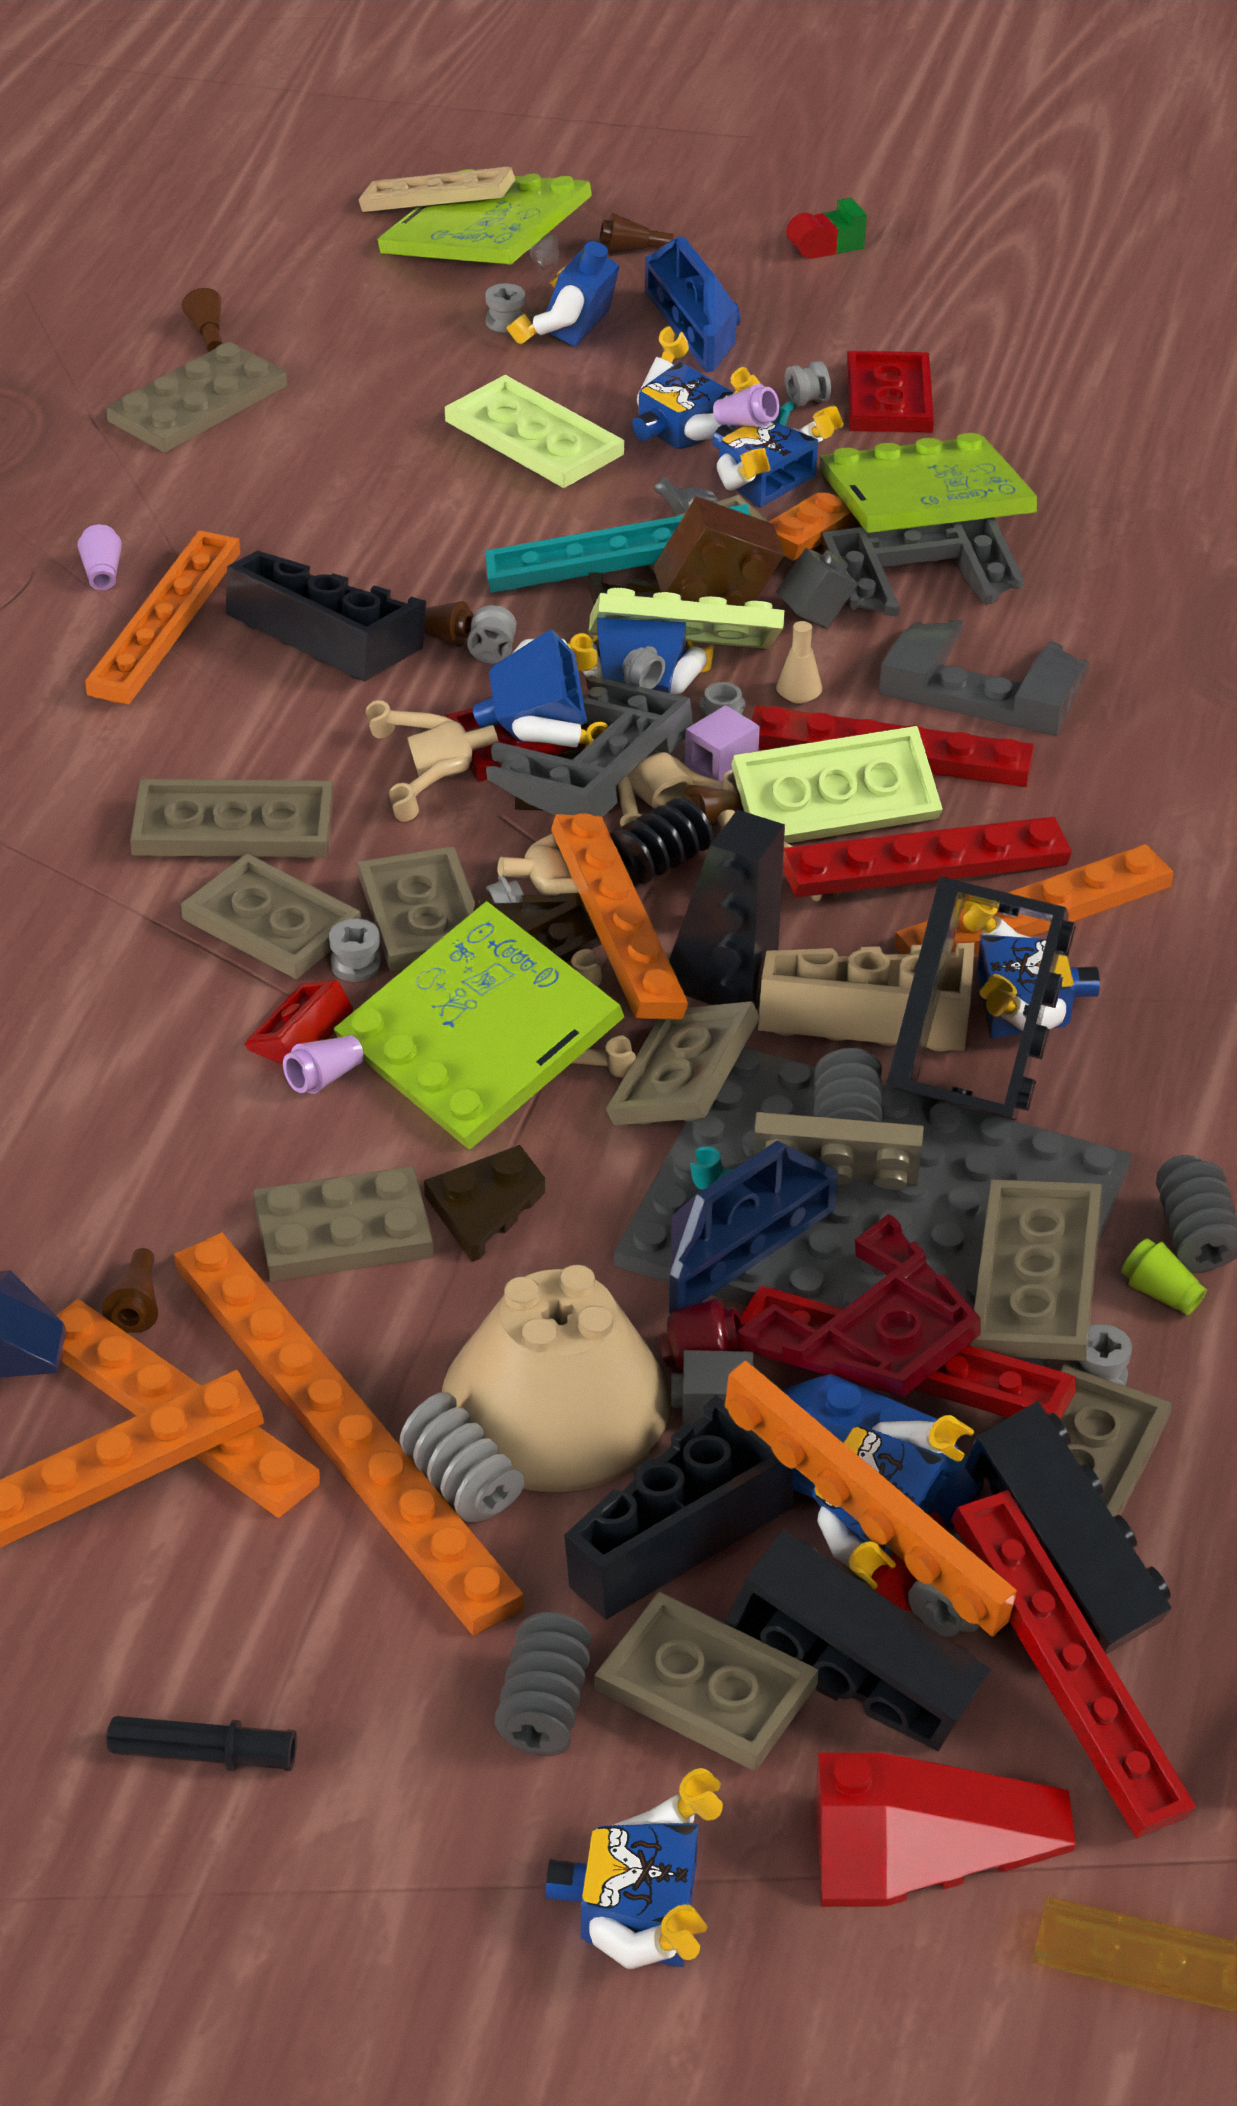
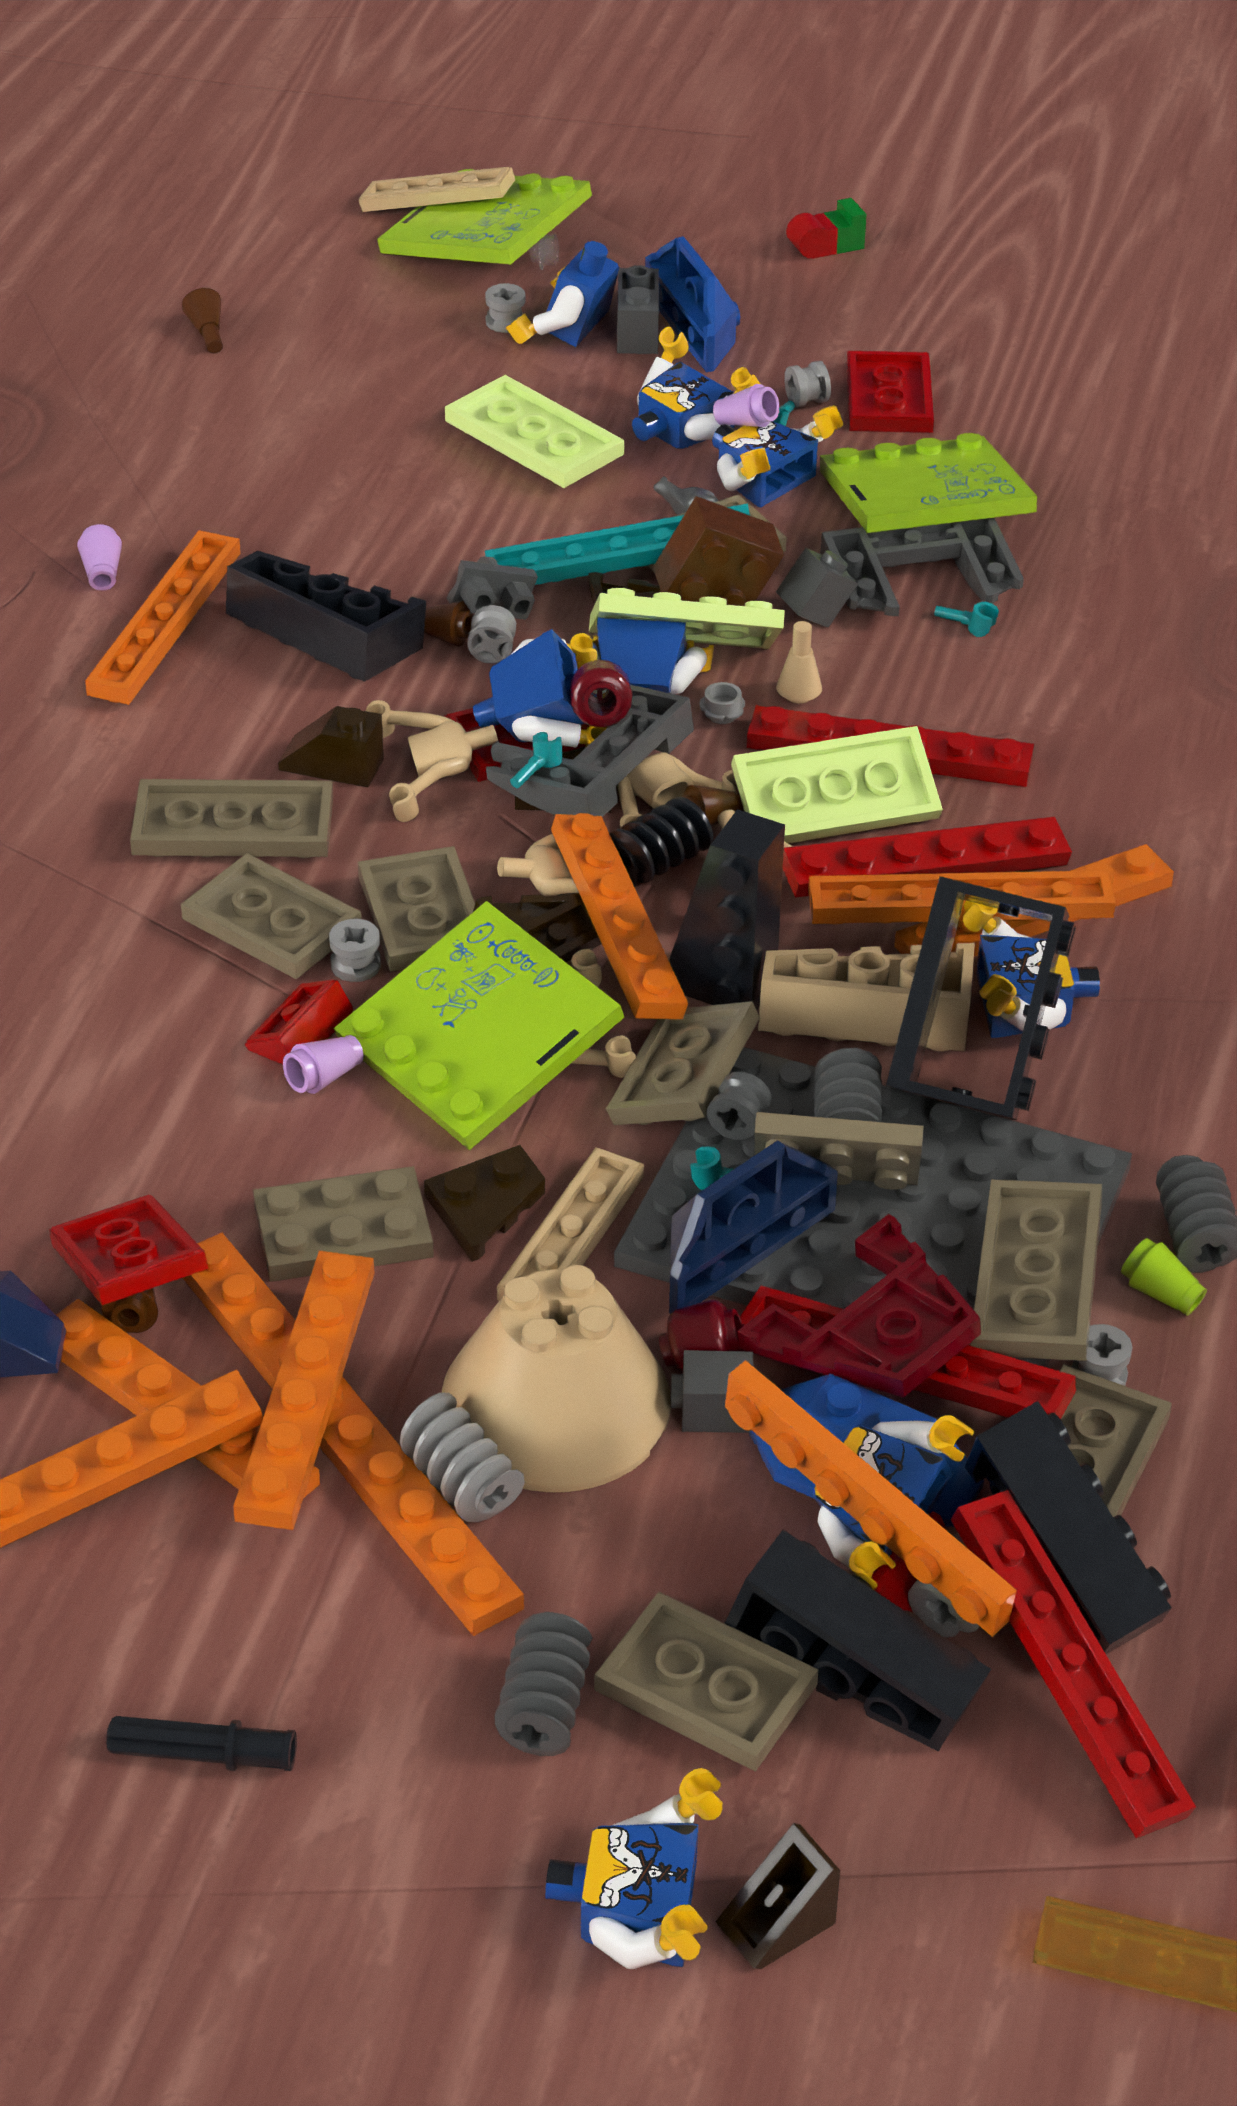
(127, 1249): none -> red tile
(196, 396): dark tan plate -> none
(304, 1391): none -> orange plate
(338, 747): none -> dark brown slope
(493, 584): none -> dark grey hips
(505, 892): light grey plate -> none
(545, 755): none -> teal hand
(579, 1216): none -> tan tile
(599, 708): none -> dark red head
(624, 234): reddish brown cone -> none
(638, 310): none -> dark grey slope
(643, 667): light grey plate -> none
(677, 1512): black wedge -> none
(717, 739): lavender brick -> none
(735, 1106): none -> dark grey wheel
(784, 1900): none -> dark brown slope
(805, 522): orange plate -> none
(911, 896): none -> orange plate
(917, 1823): red wedge -> none
(978, 621): none -> teal hand
(1040, 703): dark grey wedge -> none

